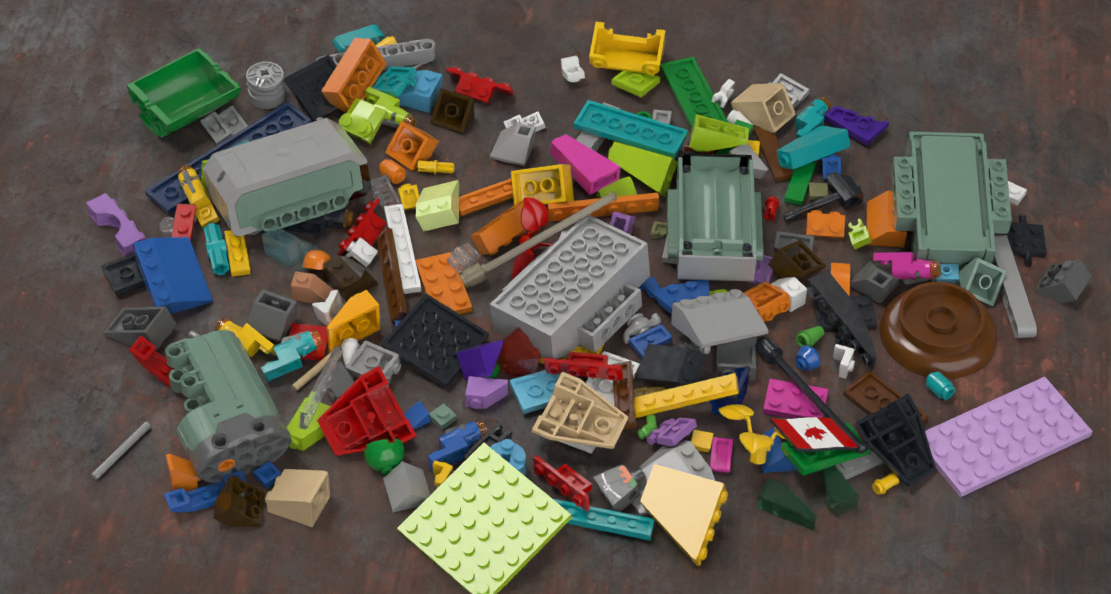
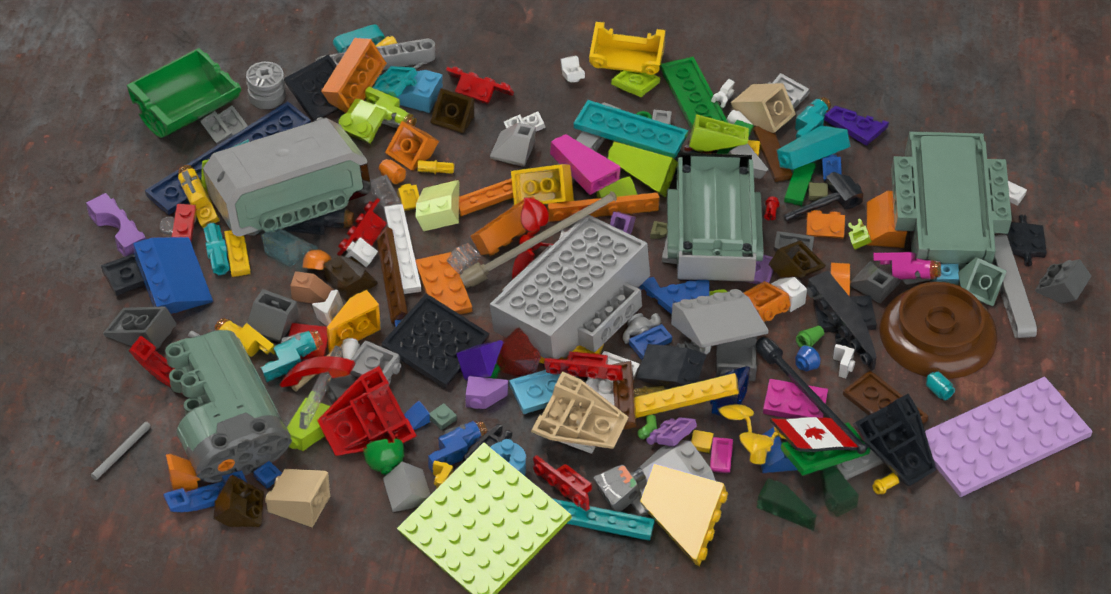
(334, 365): none -> red slope

